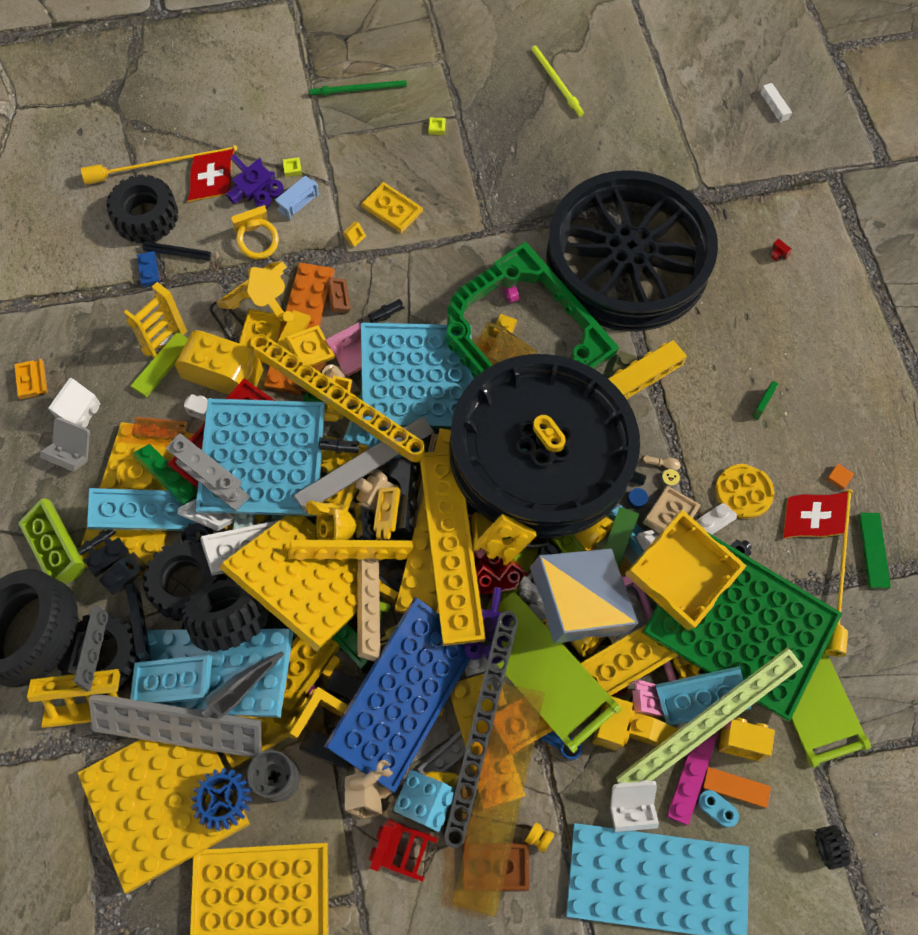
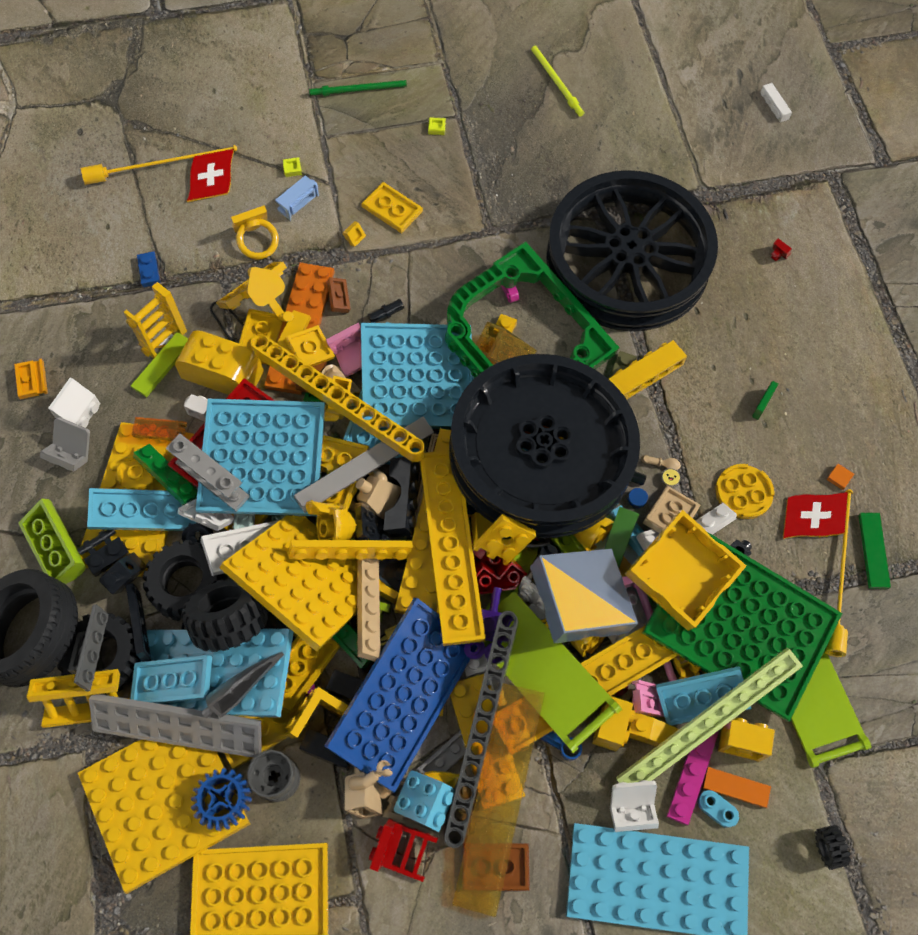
(136, 192): black tyre -> none
(177, 251): black axle -> none
(252, 182): dark purple piece -> none
(335, 663): yellow tile -> none
(338, 445): black pin -> none
(386, 512): yellow hinge -> none
(534, 835): yellow wheel -> none
(550, 434): yellow plate -> none

